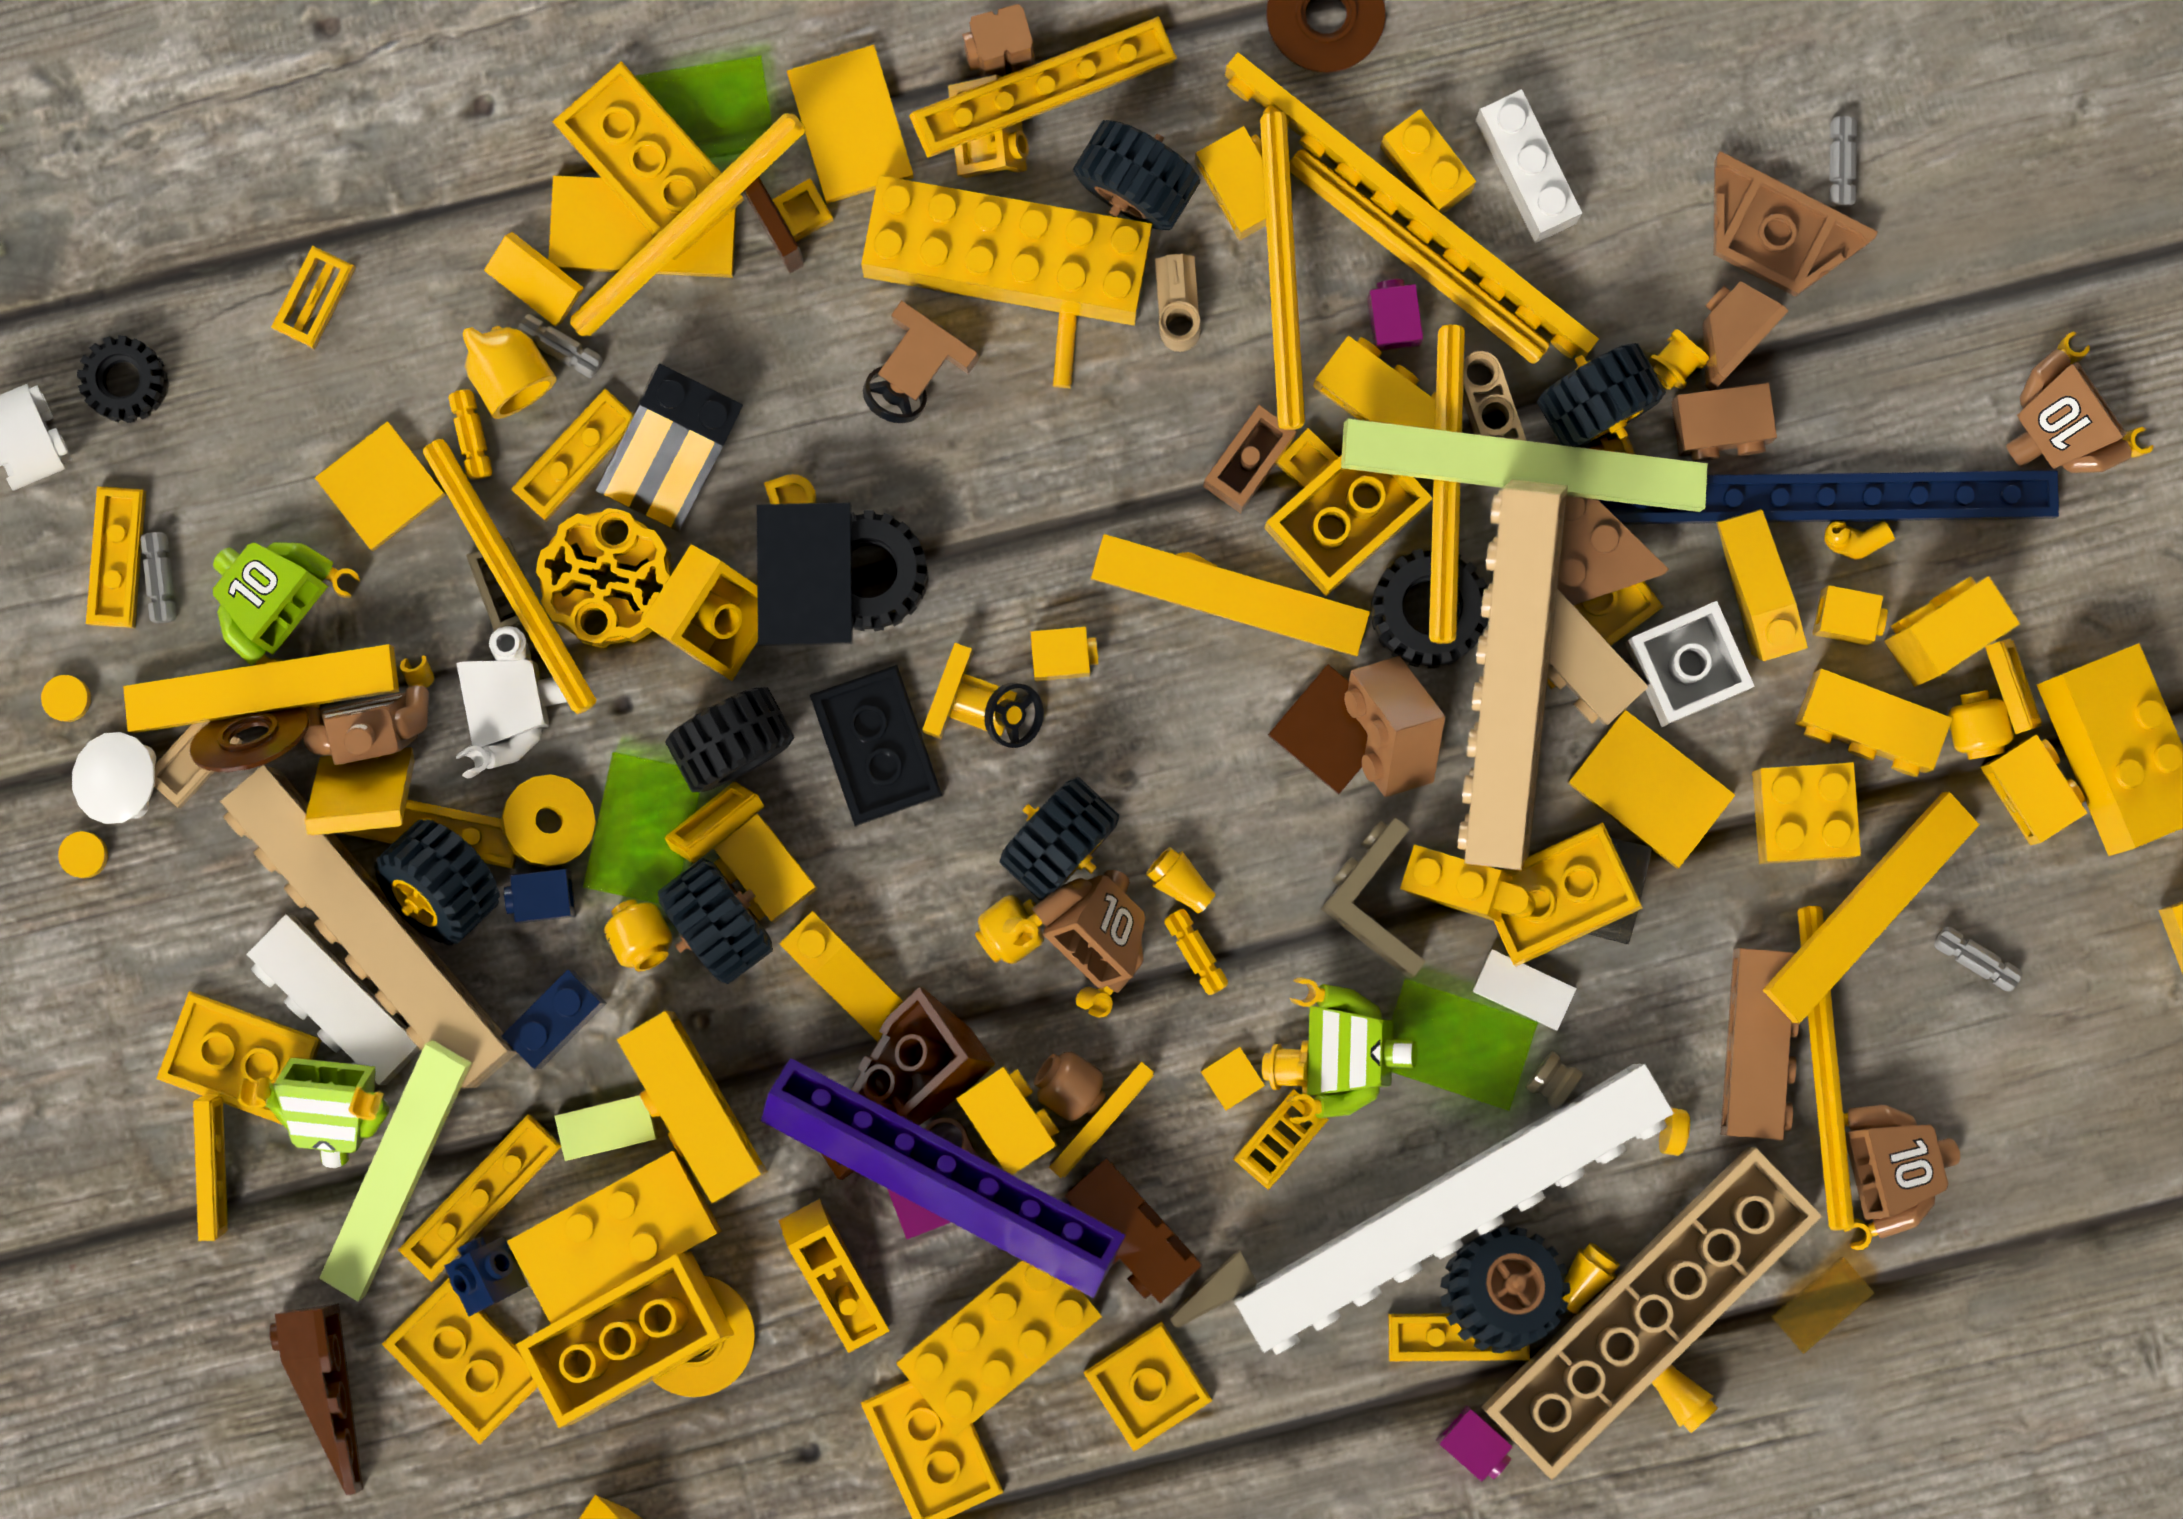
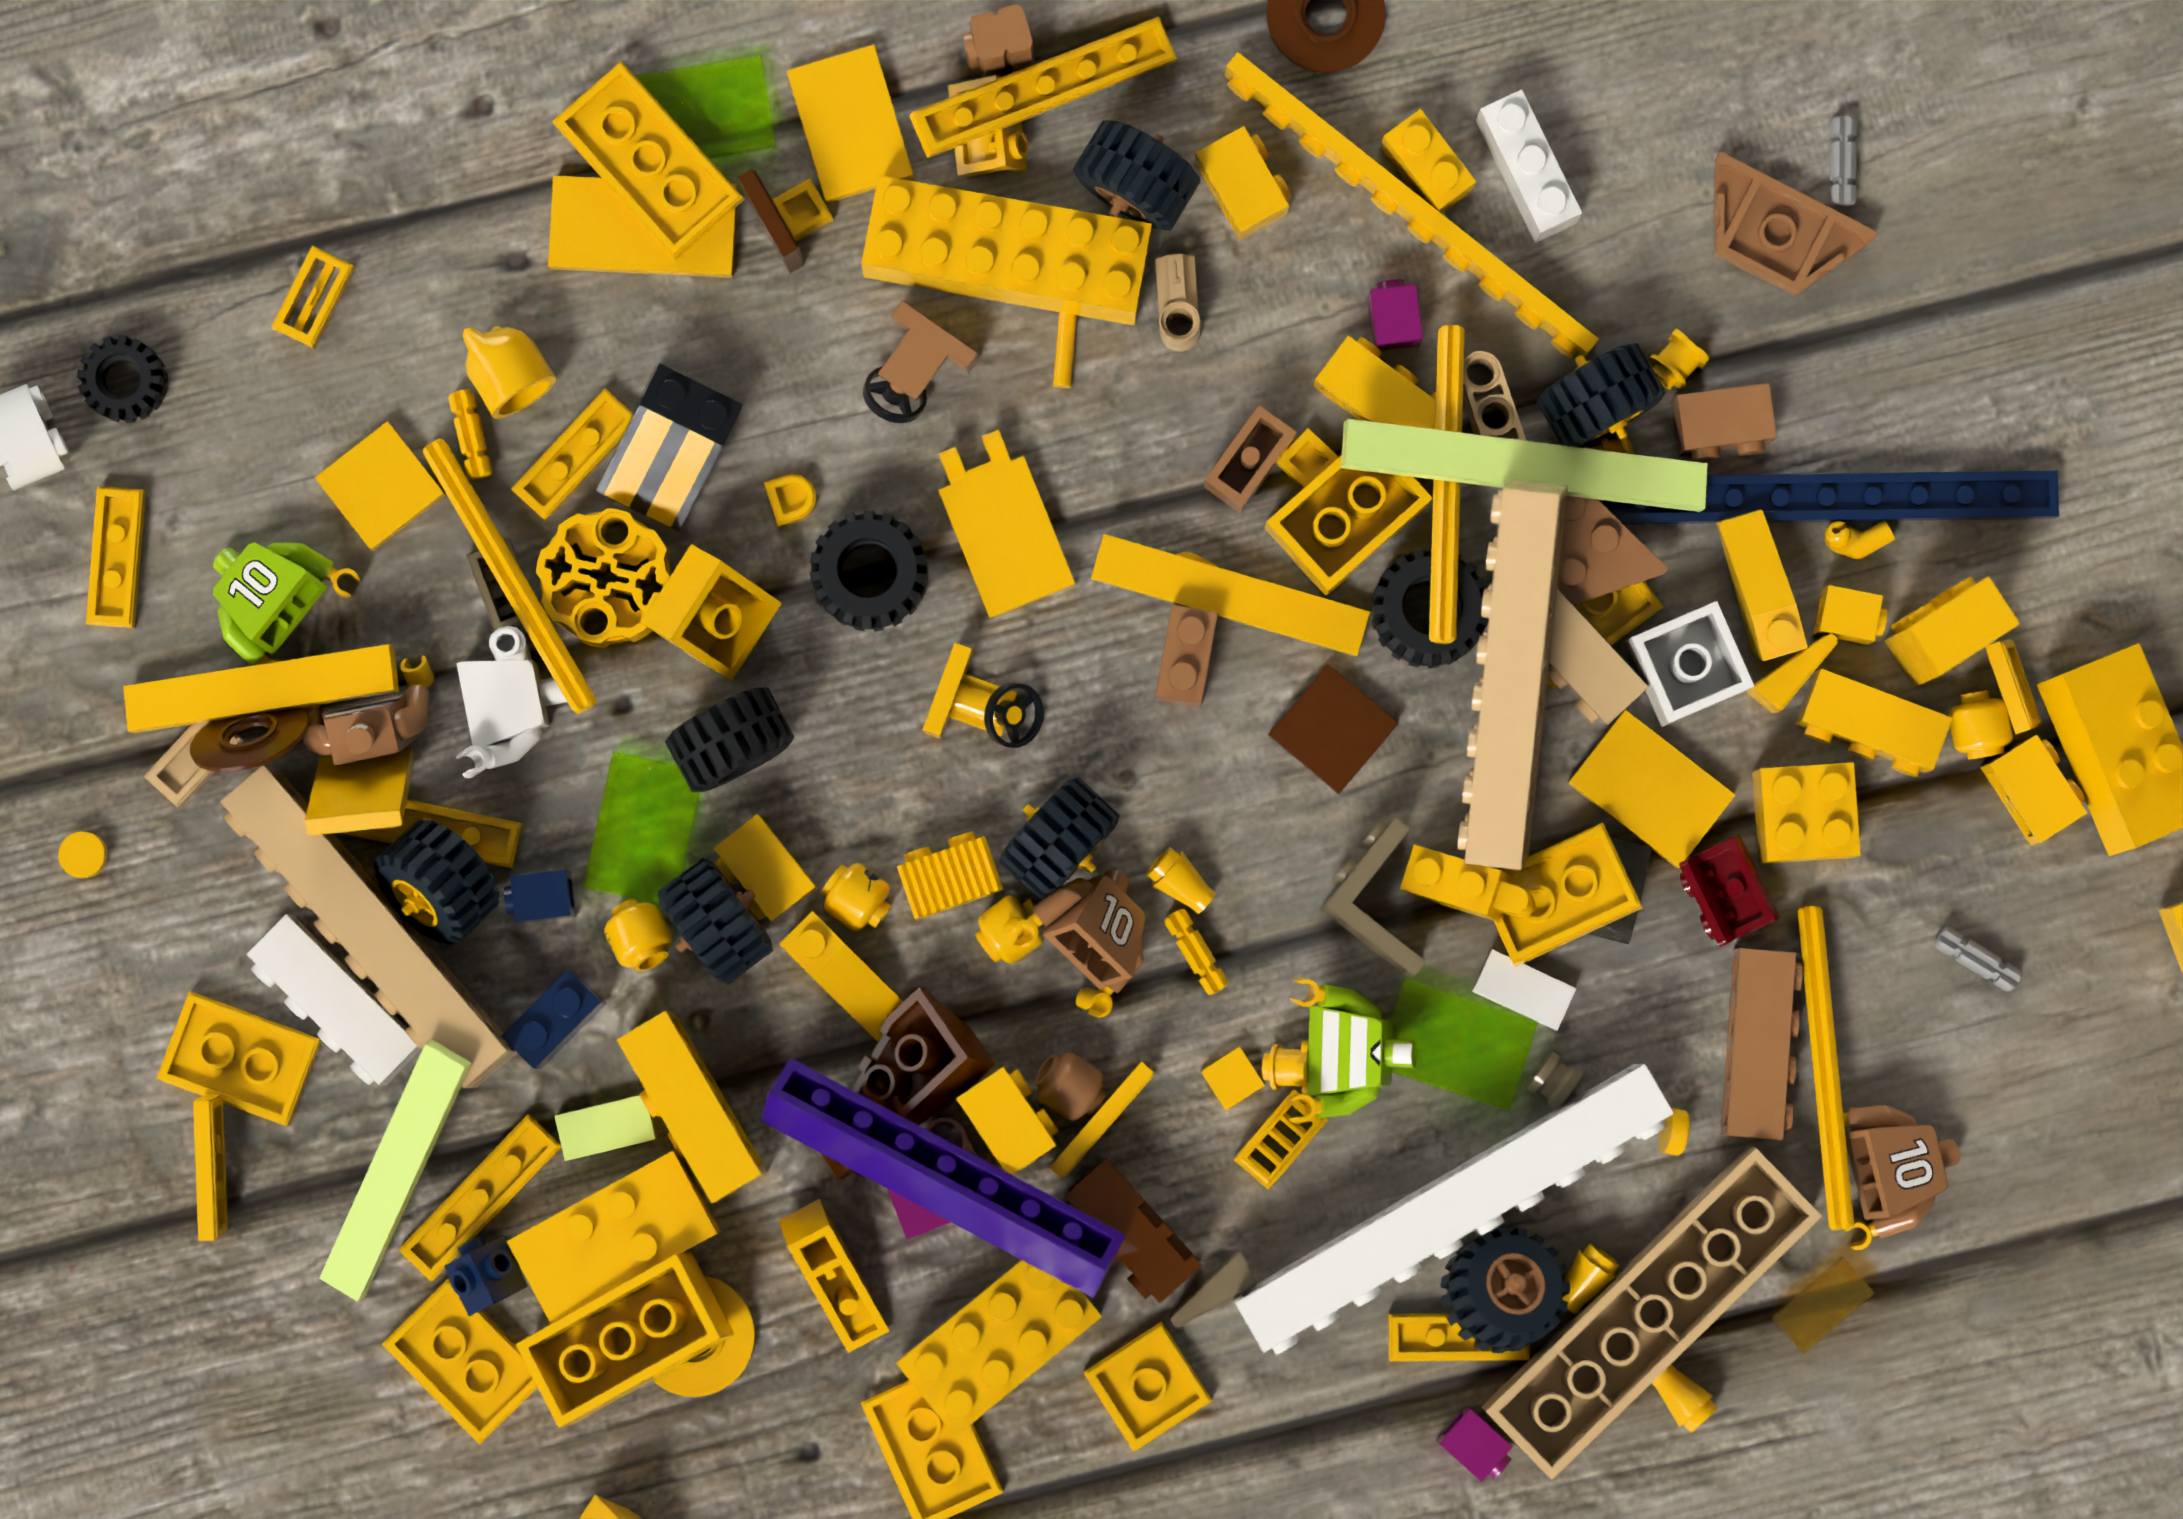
(66, 698): yellow tile -> none
(114, 778): white dish -> none
(158, 577): light grey axle -> none
(317, 1367): reddish brown wedge -> none
(321, 1105): lime torso -> none
(533, 279): yellow tile -> none
(557, 795): yellow tile -> none
(561, 346): light grey axle -> none
(687, 224): yellow axle -> none
(714, 822): yellow tile -> none
(804, 574): black tile -> none
(856, 897): none -> yellow head
(876, 745): black tile -> none
(949, 876): none -> yellow brick
(1003, 529): none -> yellow tile
(1062, 653): yellow brick -> none
(1186, 656): none -> medium nougat brick
(1282, 270): yellow axle -> none
(1400, 725): medium nougat brick -> none
(1418, 256): yellow axle -> none
(1727, 891): none -> dark red bracket
(1735, 328): medium nougat slope -> none
(1784, 682): none -> yellow slope
(1871, 907): yellow tile -> none
(2070, 418): medium nougat torso -> none

